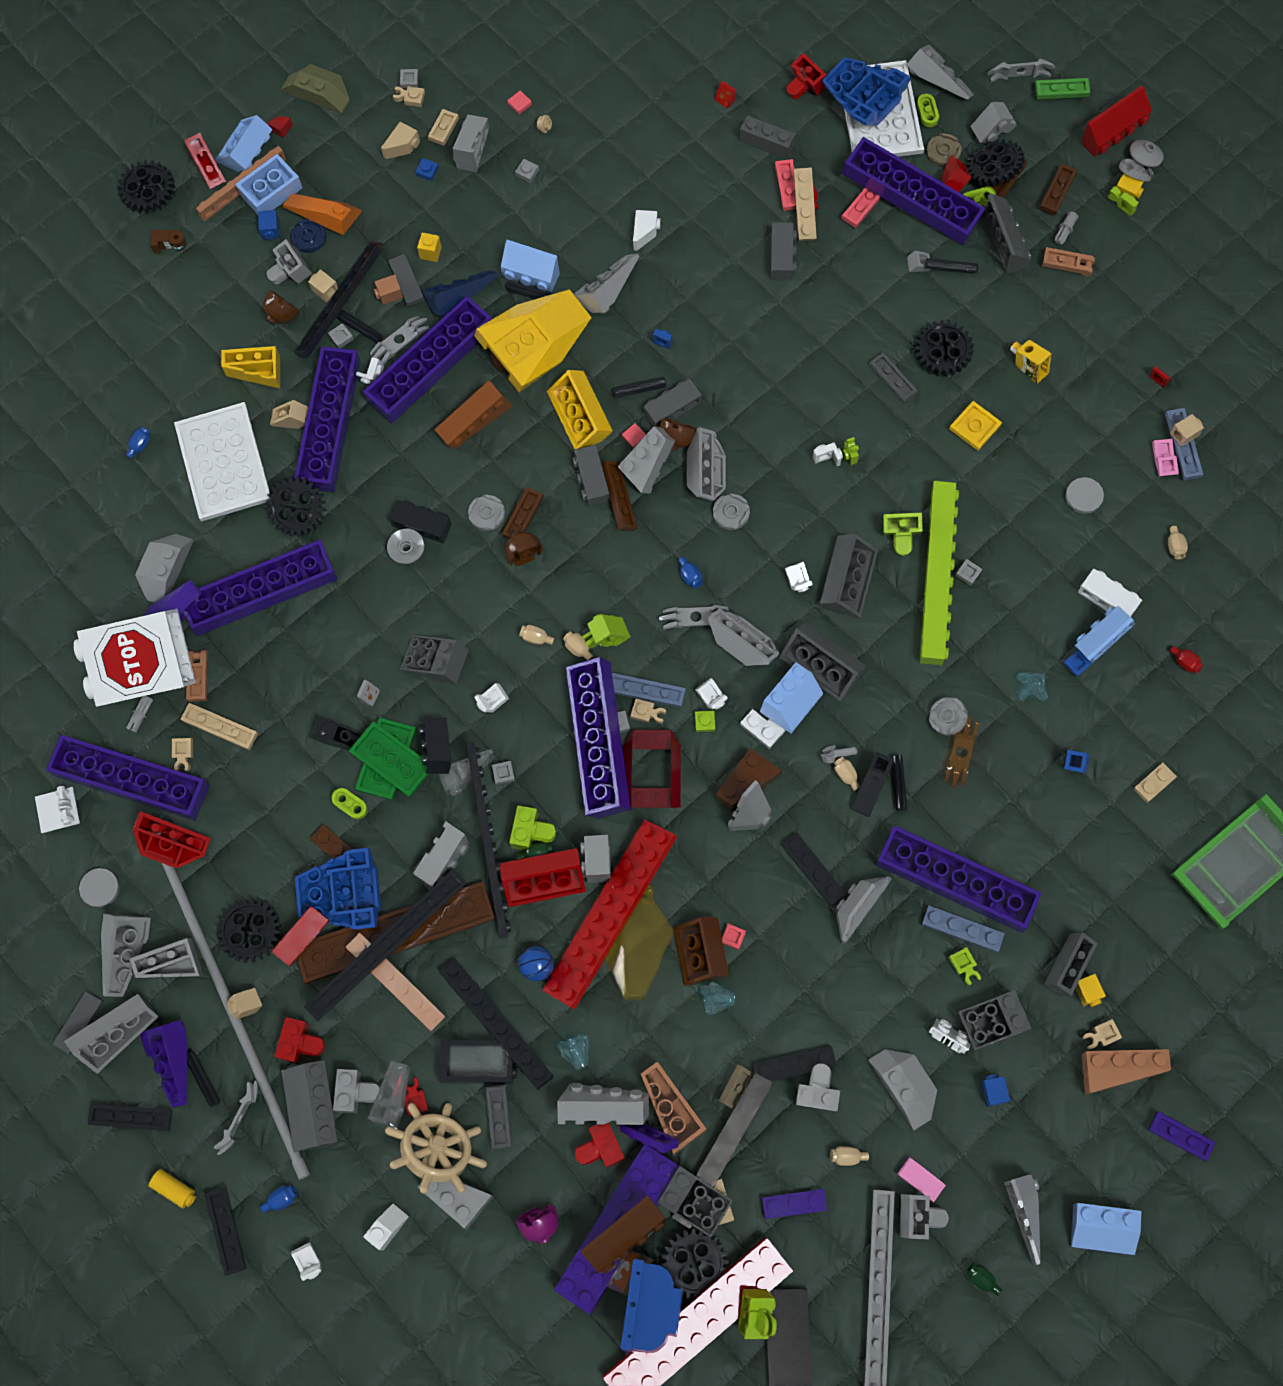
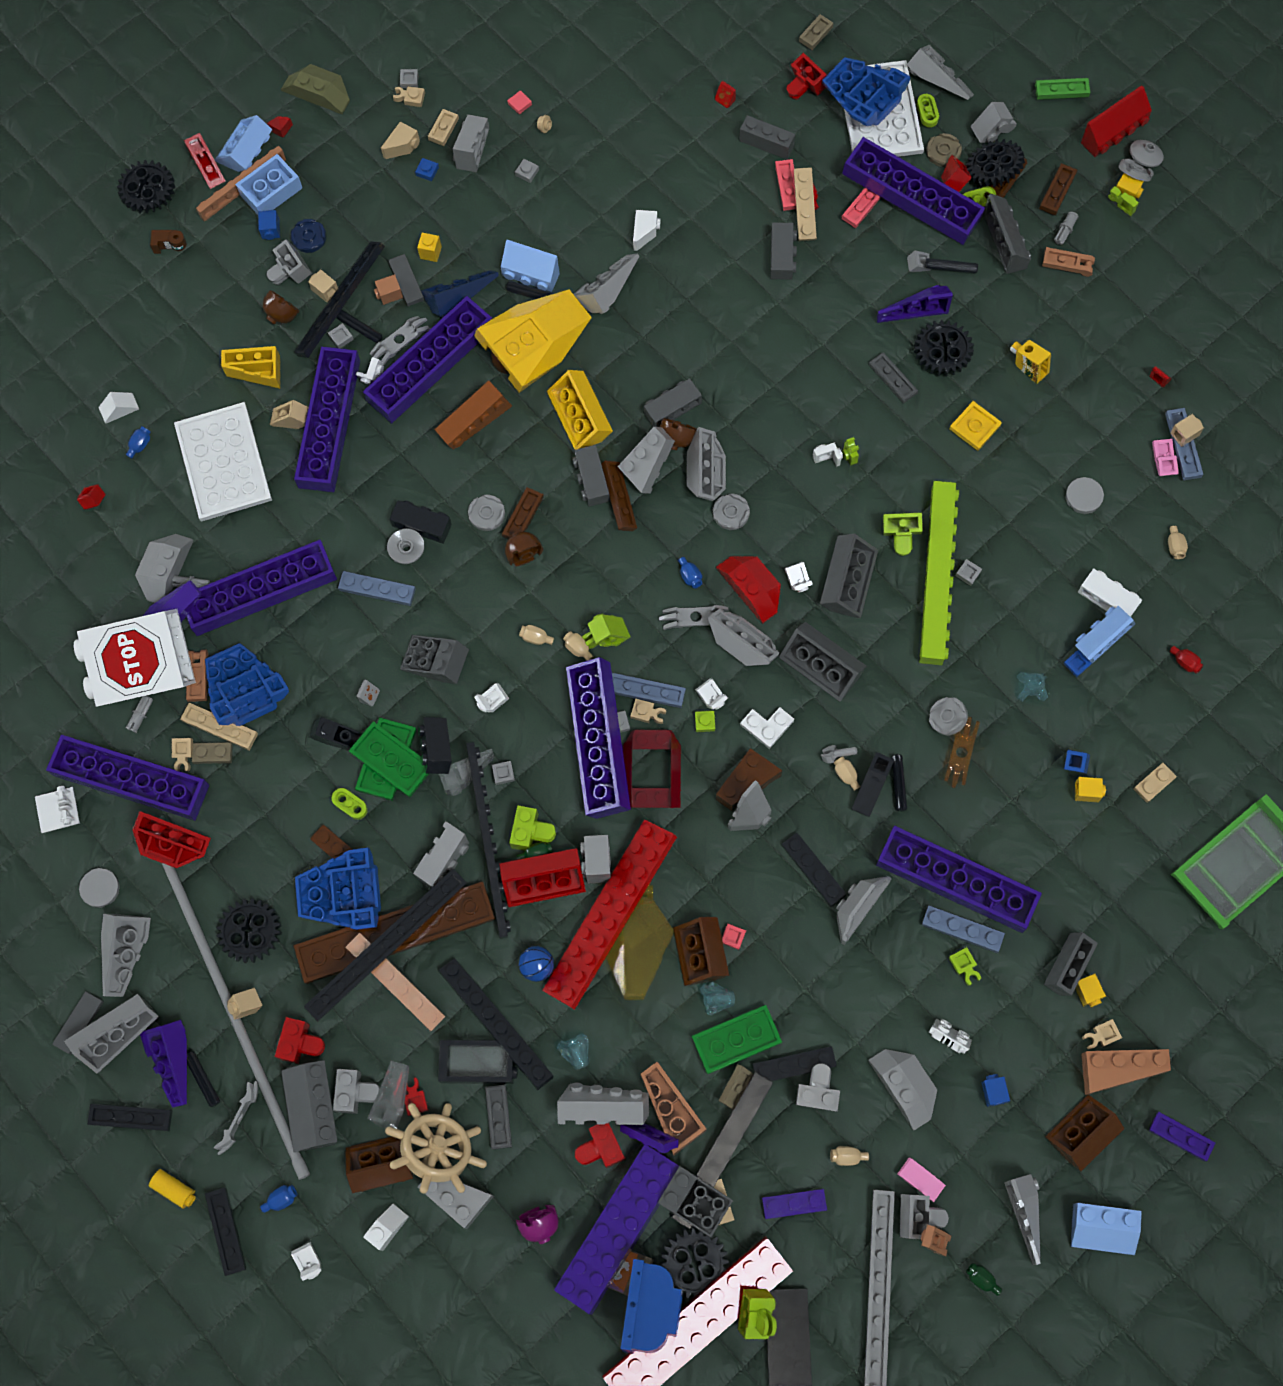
(91, 496): none -> red slope
(117, 405): none -> white slope
(168, 961): light grey wedge -> none
(181, 580): none -> light grey axle
(212, 753): none -> dark tan plate
(241, 686): none -> blue wedge
(295, 522): black gear -> none
(300, 935): red slope -> none
(328, 213): orange wedge -> none
(370, 1165): none -> reddish brown slope
(376, 588): none -> sand blue plate
(624, 1235): reddish brown slope -> none
(633, 435): coral tile -> none
(639, 387): black axle -> none
(662, 338): blue plate -> none
(736, 1039): none -> green plate
(752, 584): none -> red wedge
(792, 698): light blue slope -> none
(816, 32): none -> dark tan plate
(922, 304): none -> dark purple wedge
(935, 1240): none -> nougat plate
(994, 1020): dark grey slope -> none
(1035, 69): light grey piece -> none
(1085, 1132): none -> reddish brown slope
(1089, 789): none -> yellow brick

